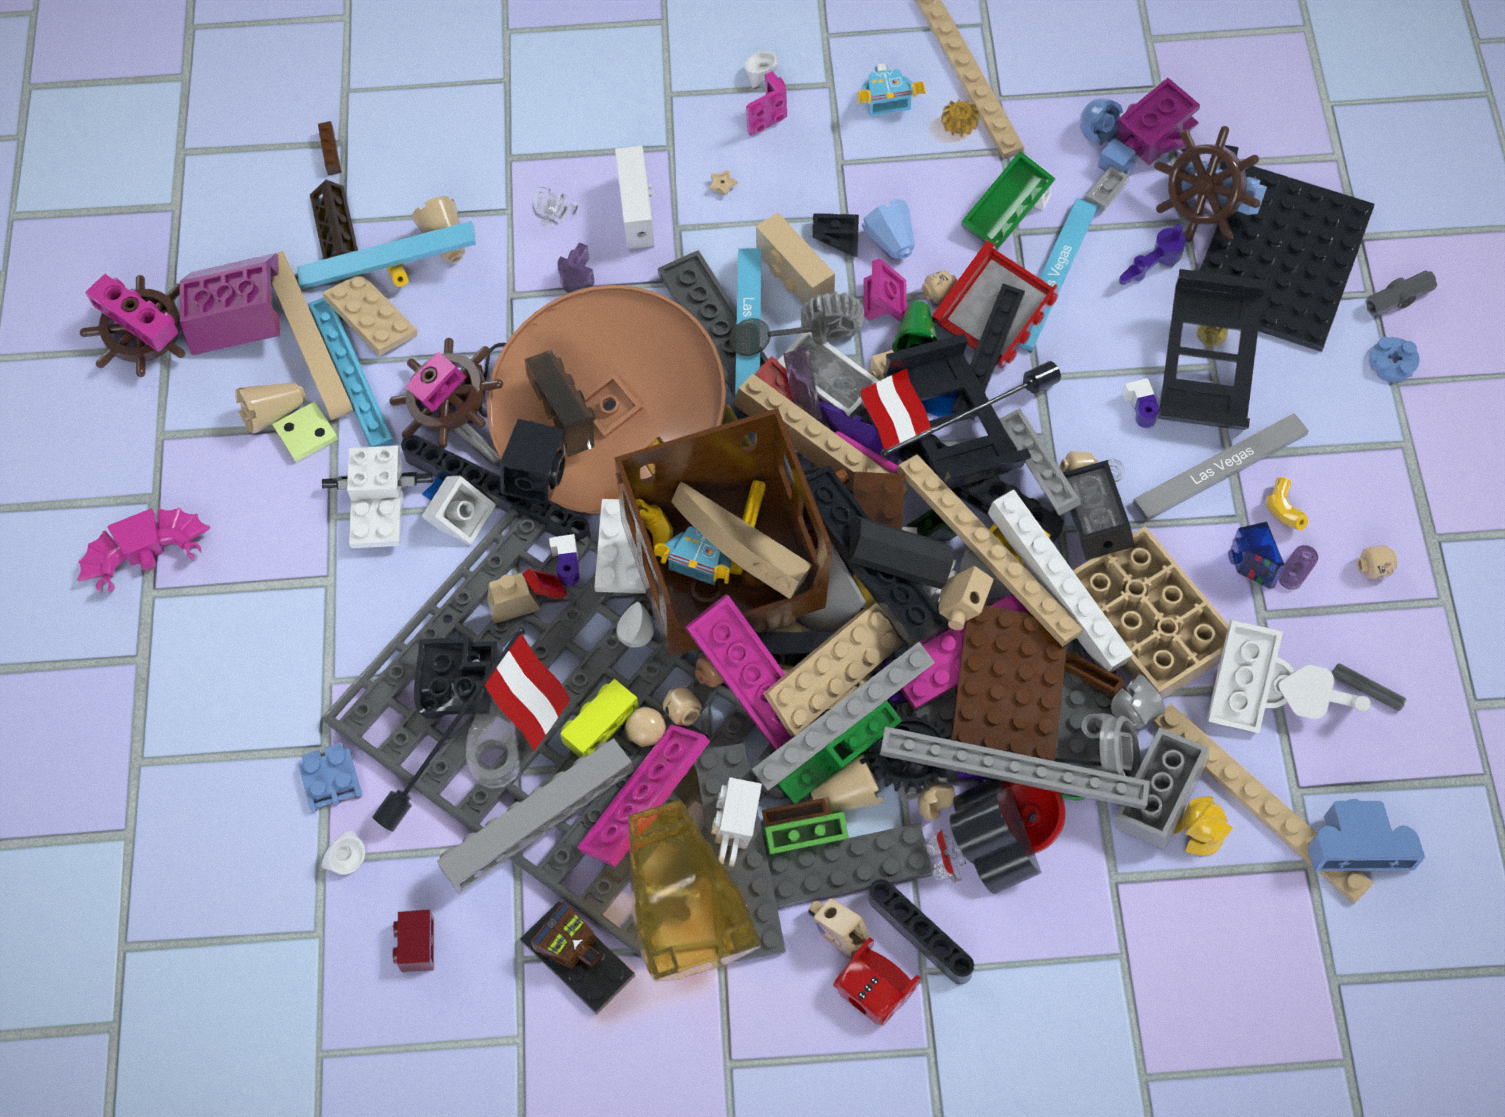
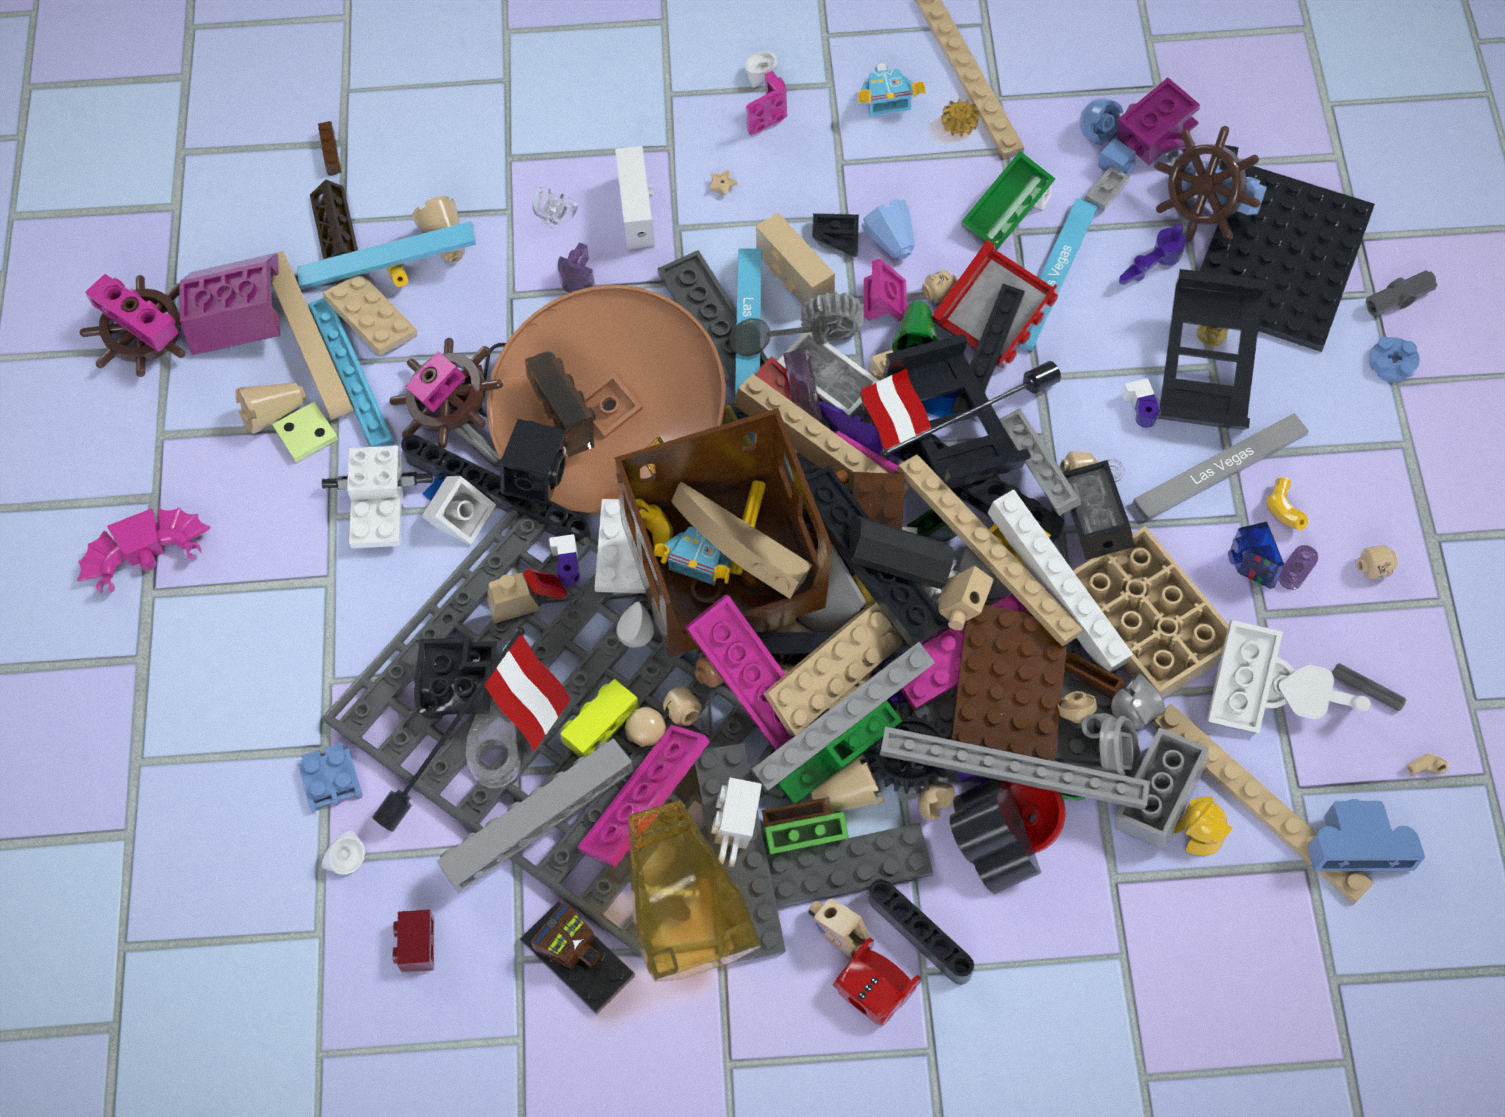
(942, 846): clear hips -> none
(1077, 706): none -> tan plate
(1428, 763): none -> tan arm

